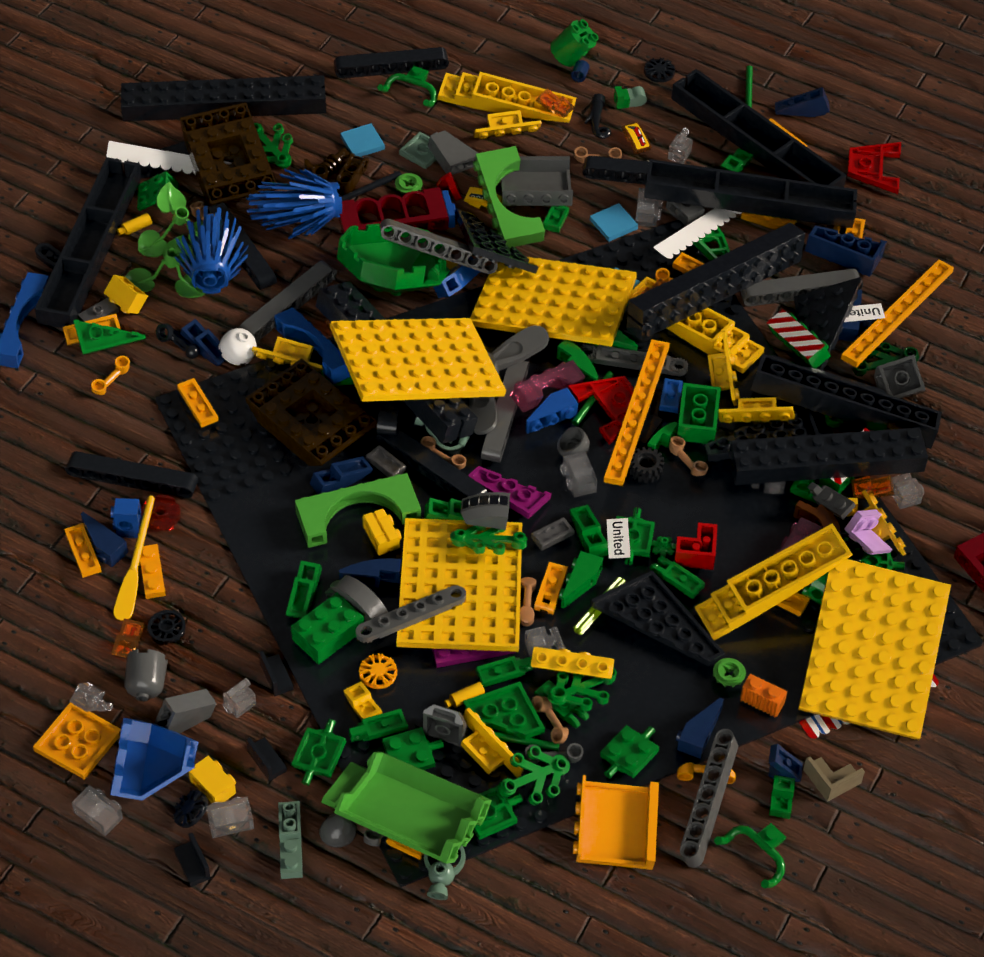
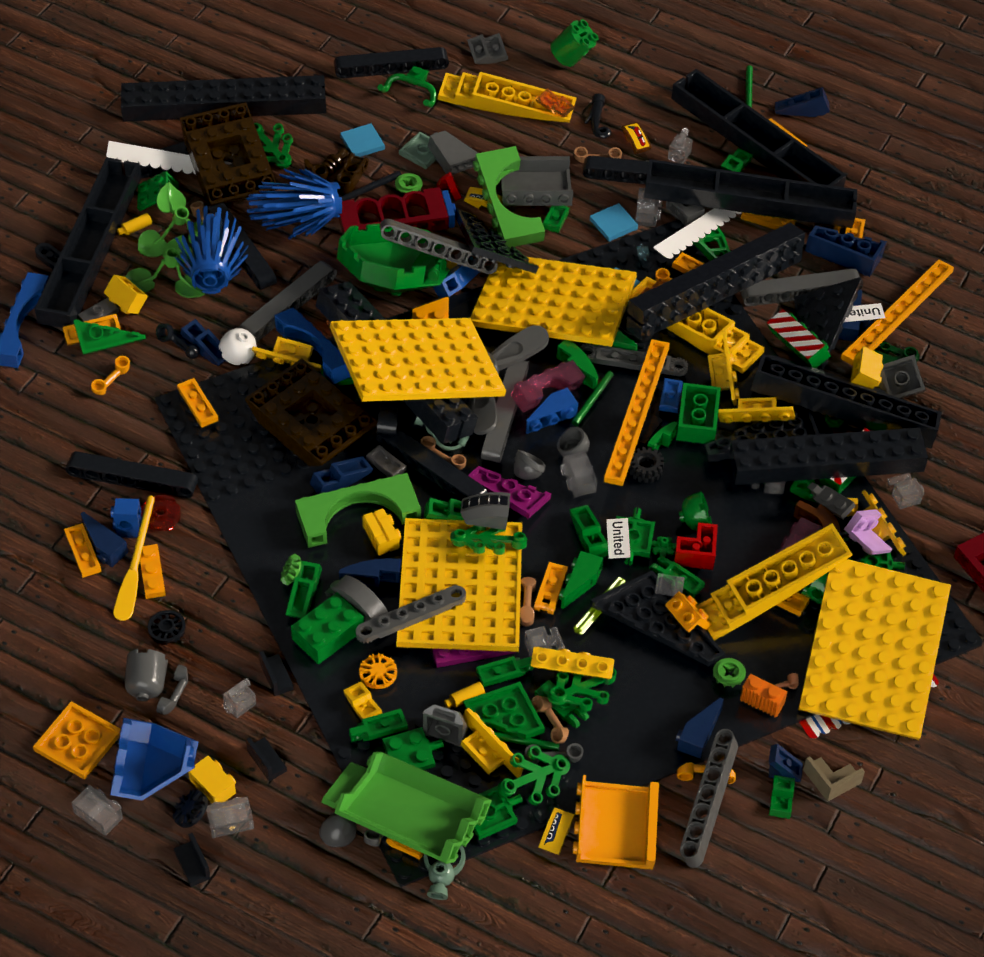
(90, 698): clear brick -> none
(128, 637): clear orange slope -> none
(167, 705): none -> dark grey bar
(185, 710): dark grey slope -> none
(290, 840): sand green slope -> none
(291, 569): none -> bright green gear
(318, 752): green plate -> none
(435, 310): none -> light orange wing
(487, 49): none -> dark grey slope
(504, 123): yellow bracket -> none
(527, 466): none -> dark grey hat
(552, 533): flat silver plate -> none
(556, 831): none -> yellow slope
(580, 71): dark blue beam -> none
(613, 396): red wing -> none
(629, 97): leg -> none
(629, 751): green plate -> none
(643, 252): none -> clear light blue plate
(660, 69): black wheel -> none
(669, 584): none -> clear panel
(676, 447): medium nougat bar -> none
(686, 612): none -> light orange bracket
(695, 510): none -> green cylinder
(766, 839): green piece -> none
(792, 683): none -> nougat hand
(866, 165): red wing -> none
(867, 368): none -> yellow brick
(879, 487): clear orange slope -> none

